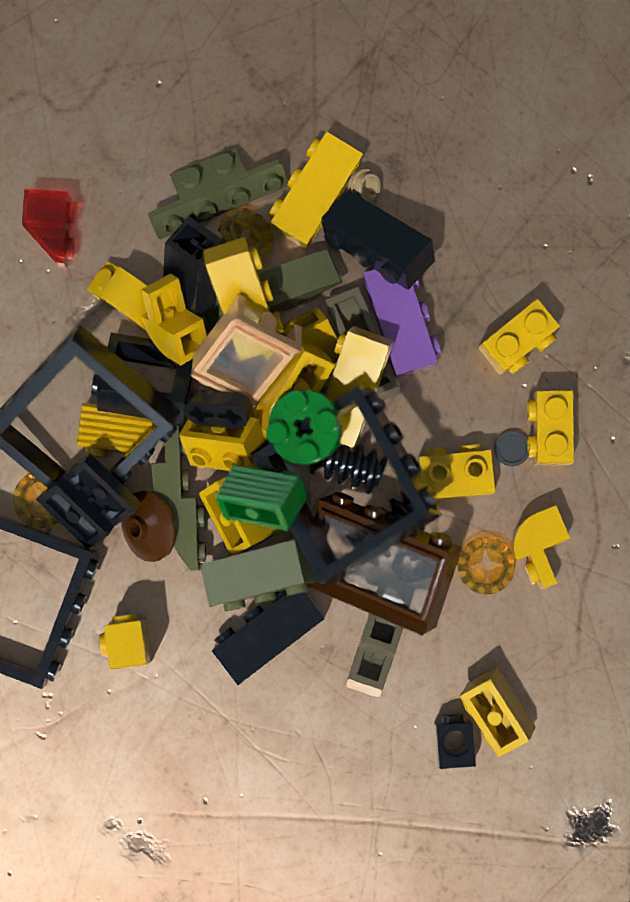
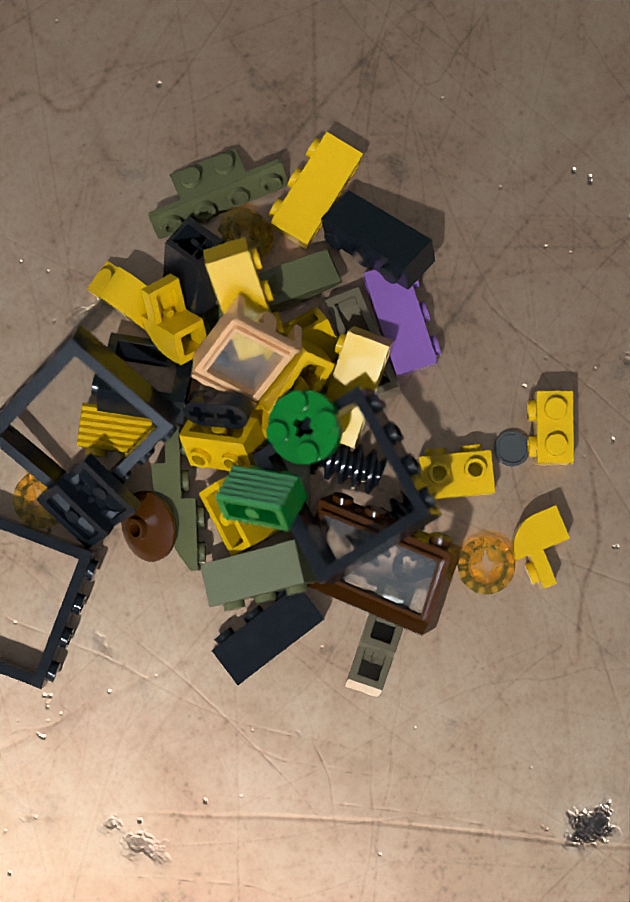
(48, 221): clear red slope -> none
(126, 642): yellow brick -> none
(365, 184): tan plate -> none
(454, 758): black brick -> none
(497, 712): yellow brick -> none
(518, 337): yellow brick -> none

